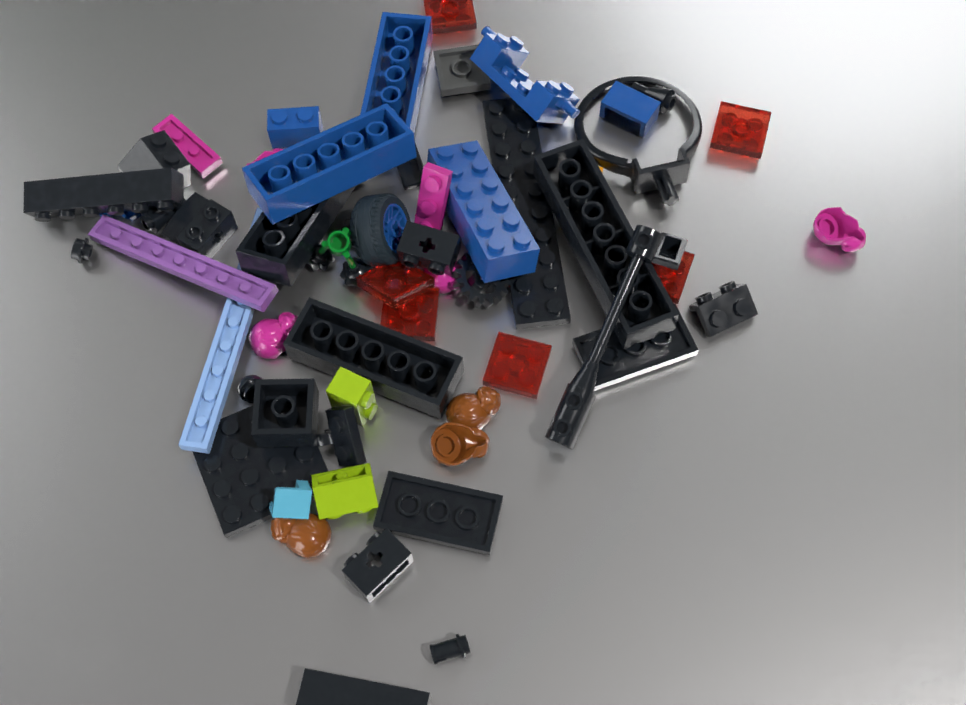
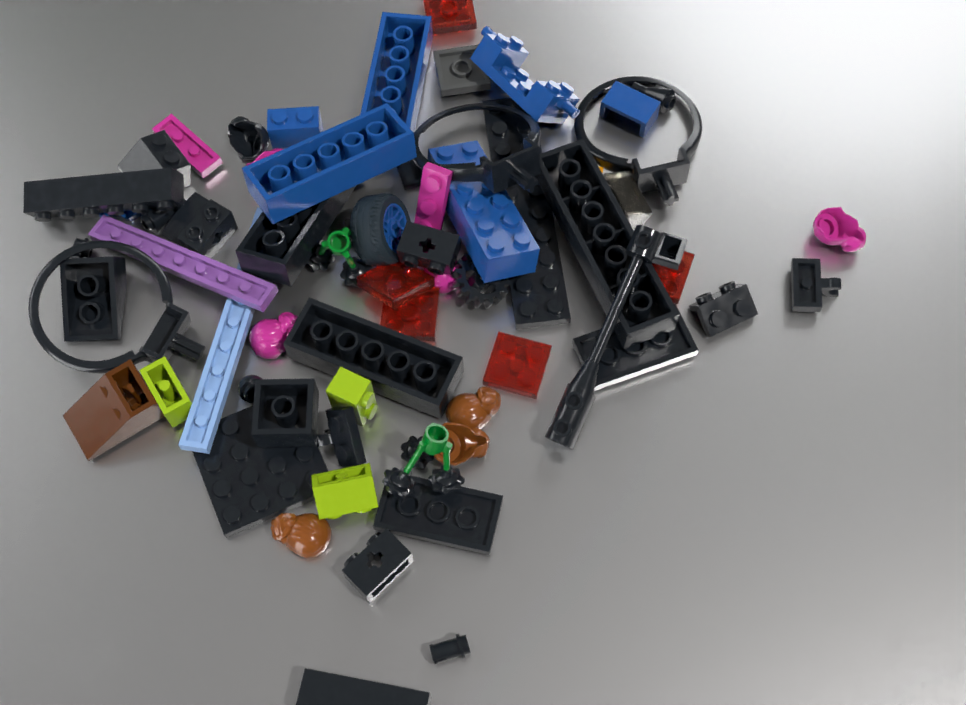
(93, 297): none -> black slope
(112, 410): none -> reddish brown slope
(164, 338): none -> black brick
(167, 391): none -> lime brick
(248, 138): none -> black hair
(292, 502): medium azure panel -> none
(419, 453): none -> black plant
(502, 174): none -> black brick
(629, 197): none -> clear smoke brick
(740, 130): clear red plate -> none
(809, 286): none -> black plate

